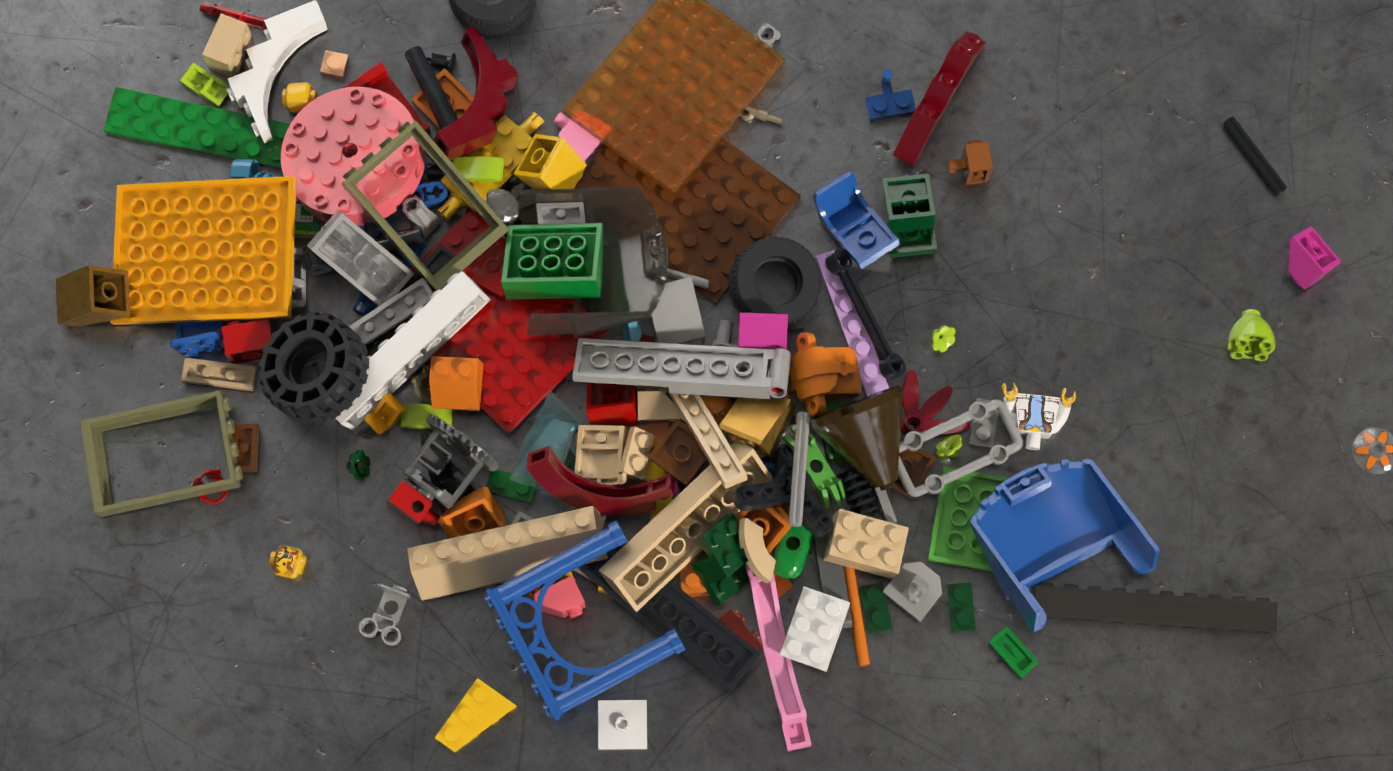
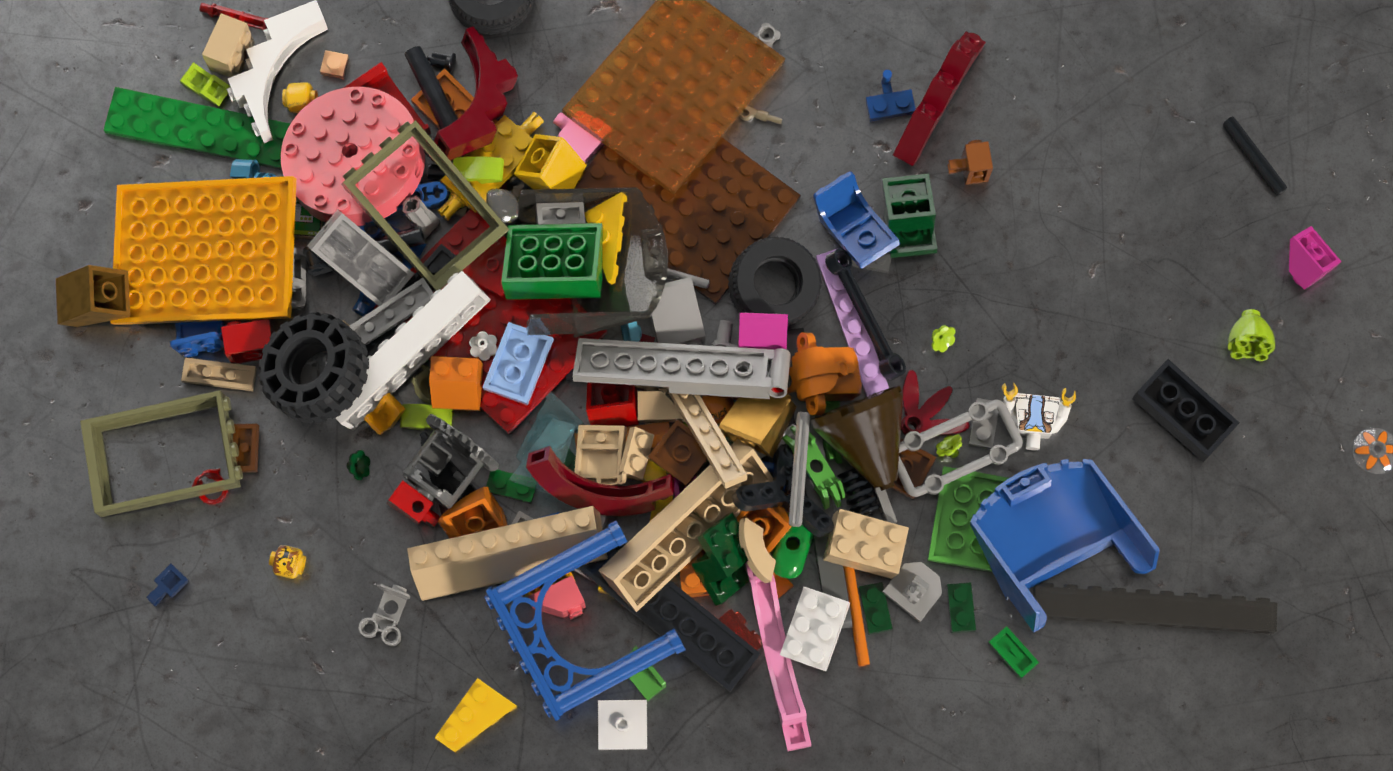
(169, 582): none -> dark blue plate
(486, 350): none -> white plant
(517, 364): none -> light blue plate
(610, 215): none -> yellow wing
(648, 681): none -> bright green panel
(1206, 420): none -> black brick

